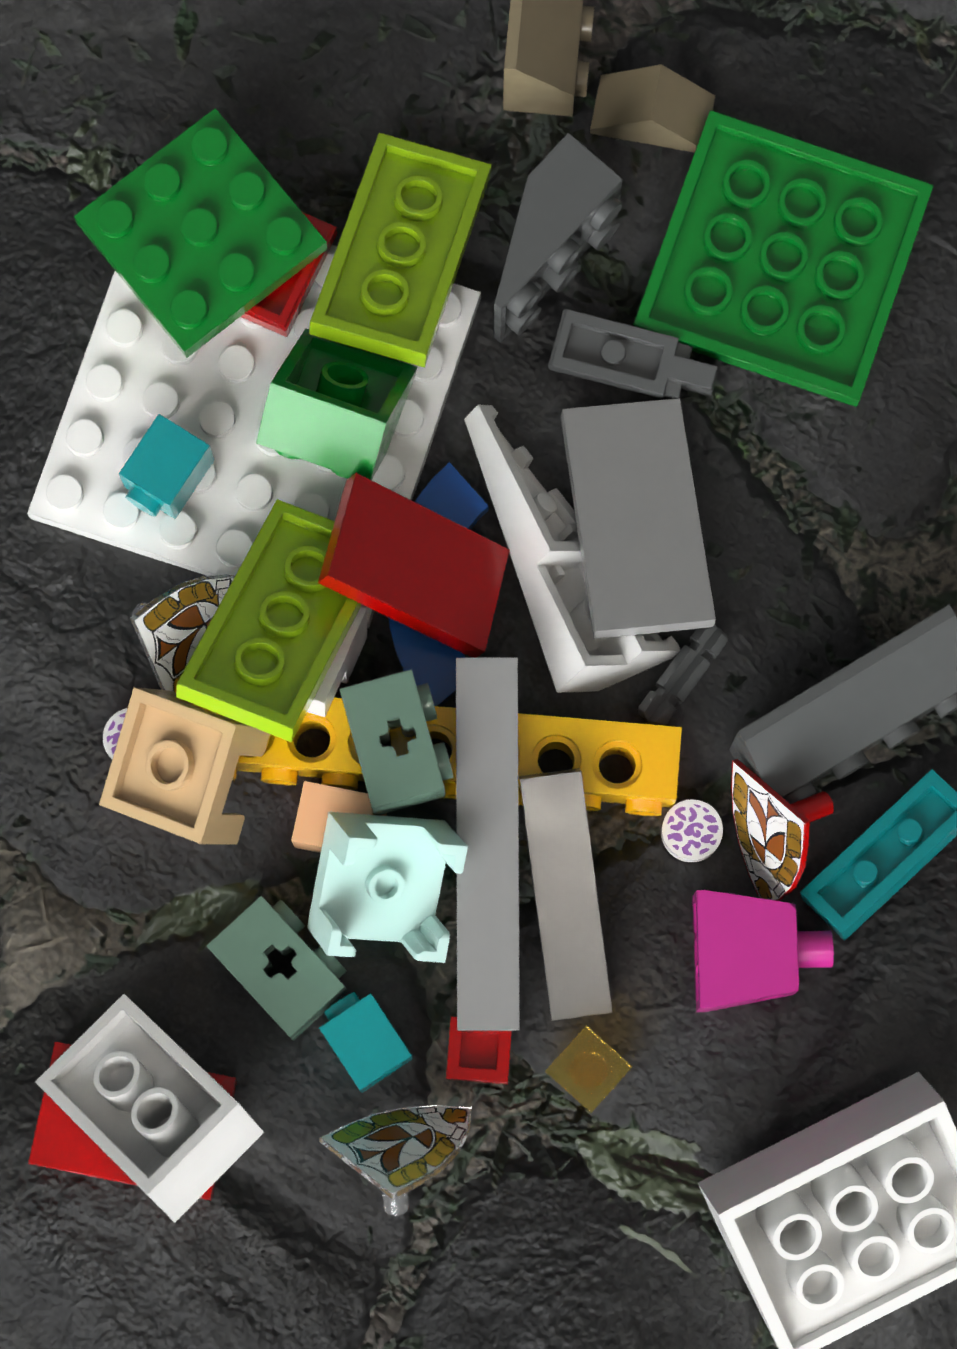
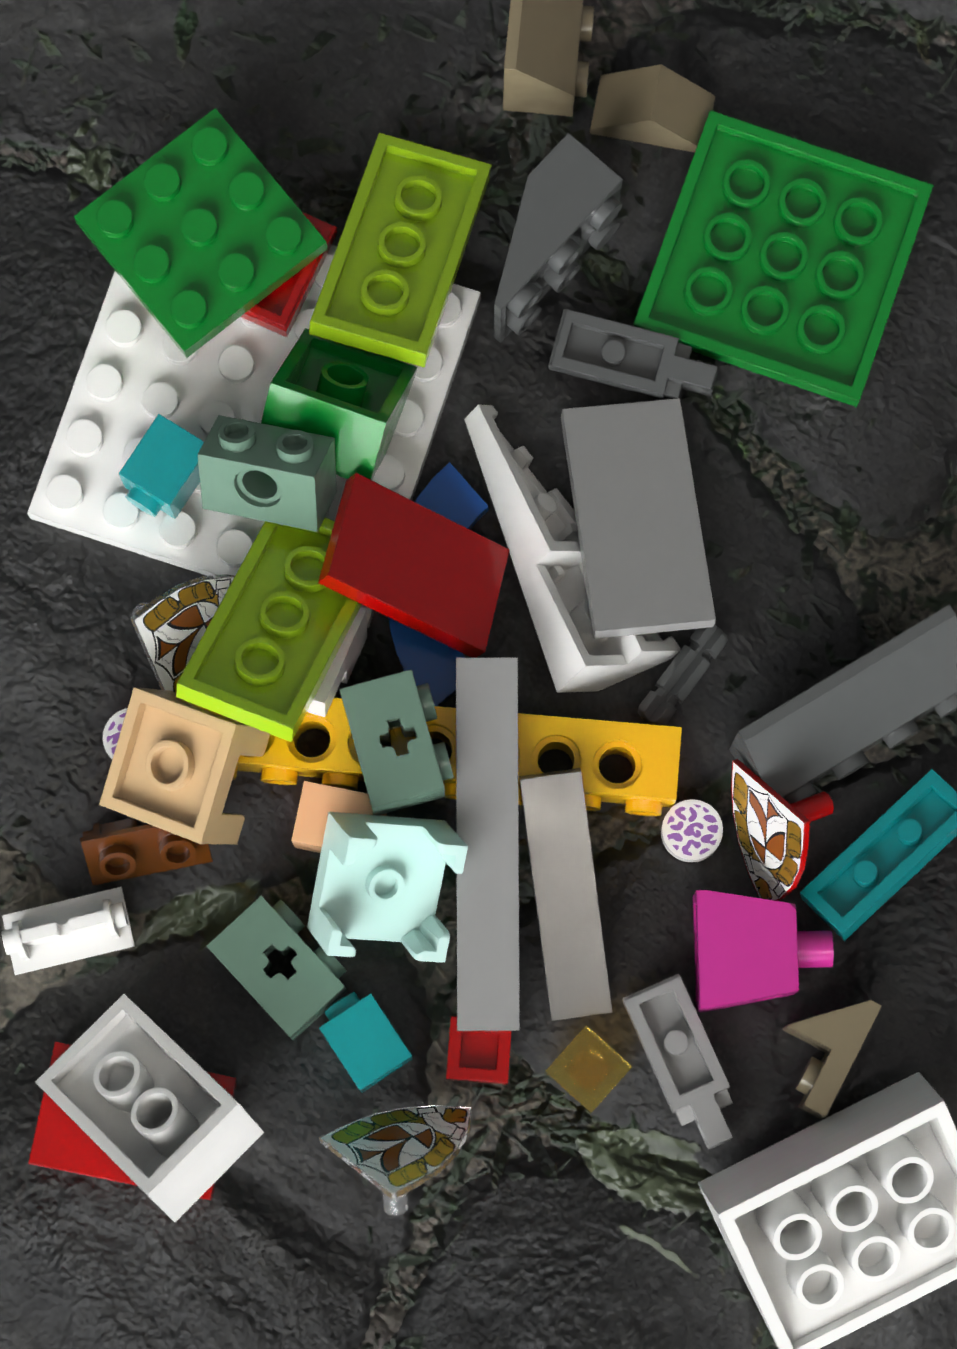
(67, 931): none -> white hinge
(128, 851): none -> reddish brown hinge
(267, 473): none -> sand green brick
(681, 1057): none -> light grey hinge
(841, 1038): none -> dark tan slope

